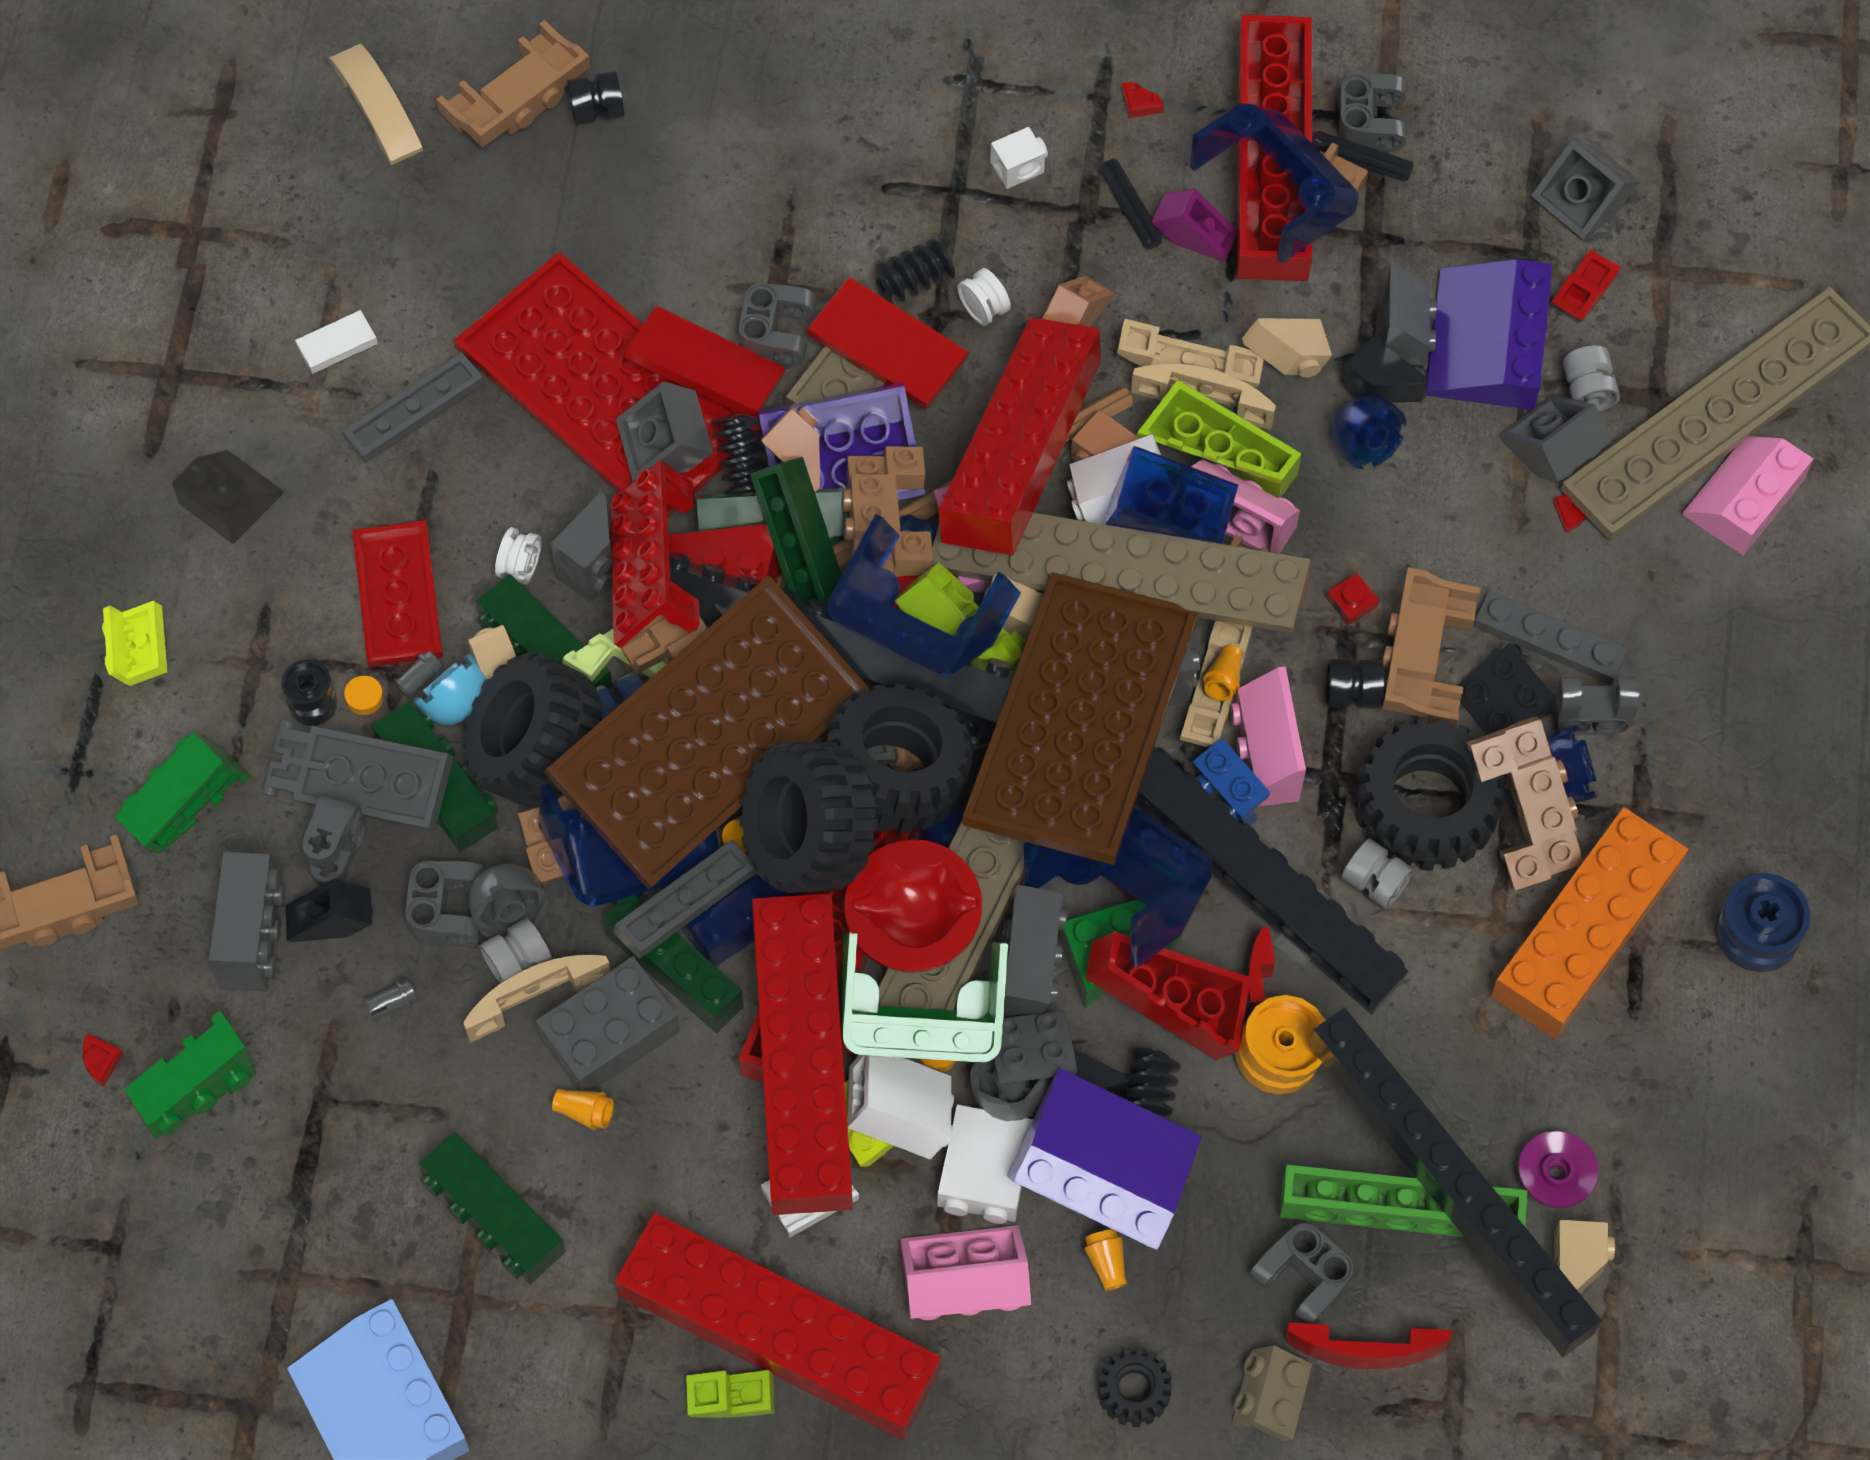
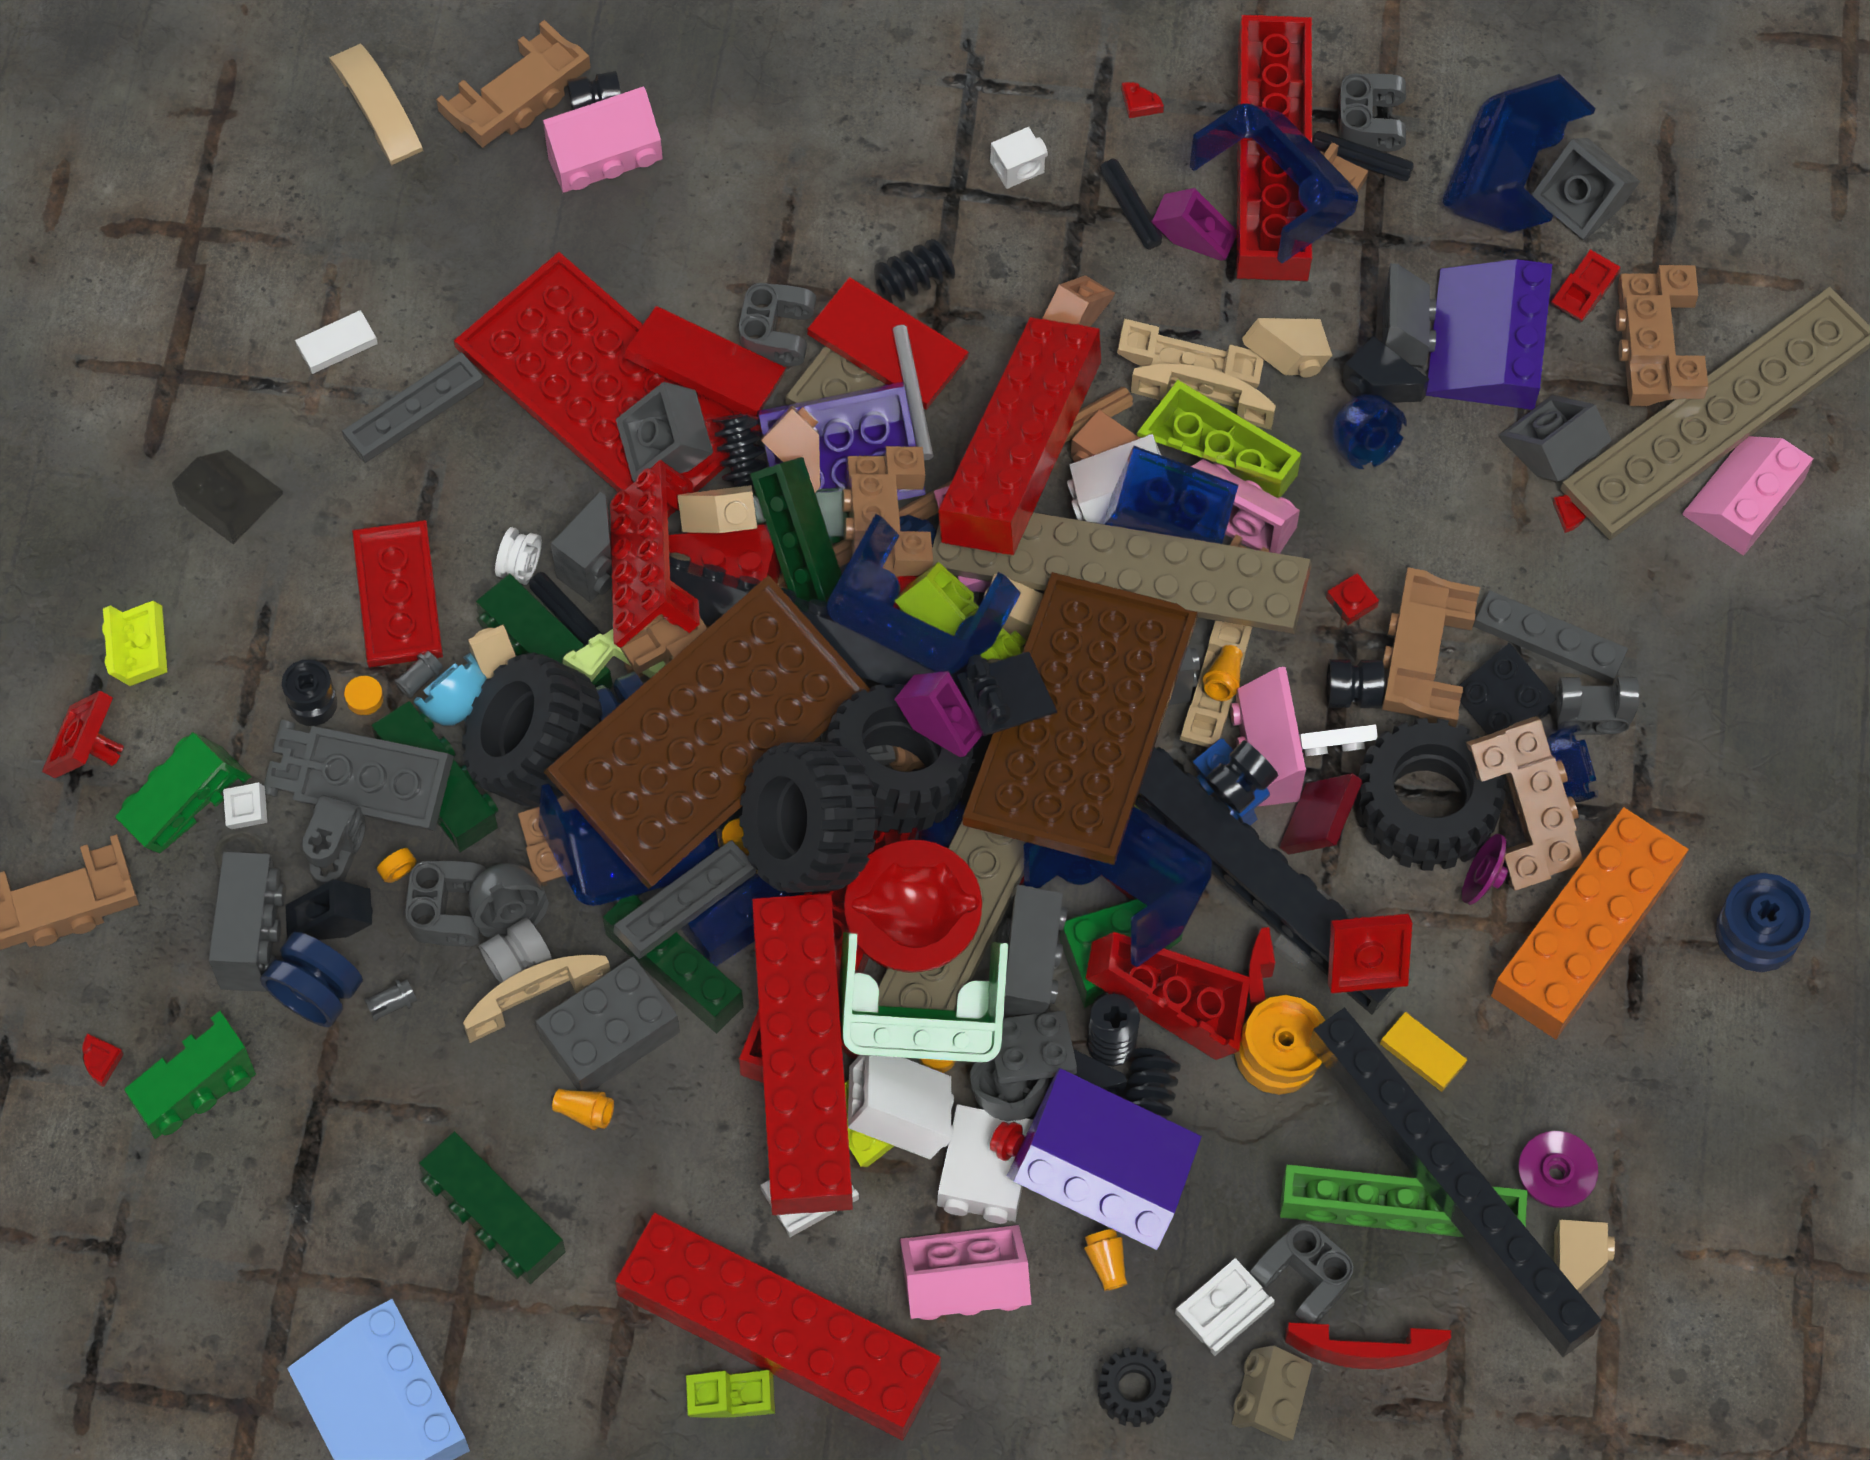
(81, 737): none -> red tile
(245, 806): none -> white plate
(311, 979): none -> dark blue wheel
(396, 865): none -> light orange tile
(563, 608): none -> black axle
(602, 140): none -> bright pink slope
(718, 510): none -> tan slope
(912, 390): none -> light grey bar
(939, 712): none -> magenta slope
(983, 296): white wheel -> none
(1005, 692): none -> black hinge
(1007, 1140): none -> red plate
(1113, 1029): none -> black piece
(1224, 1307): none -> white plate
(1248, 764): none -> black wheel
(1321, 814): none -> dark red tile
(1350, 738): none -> white plate
(1369, 953): none -> red tile
(1377, 873): light grey wheel -> none
(1423, 1051): none -> yellow tile
(1485, 870): none -> magenta dish
(1502, 151): none -> clear blue windscreen
(1591, 376): light grey wheel -> none
(1648, 336): none -> medium nougat bracket

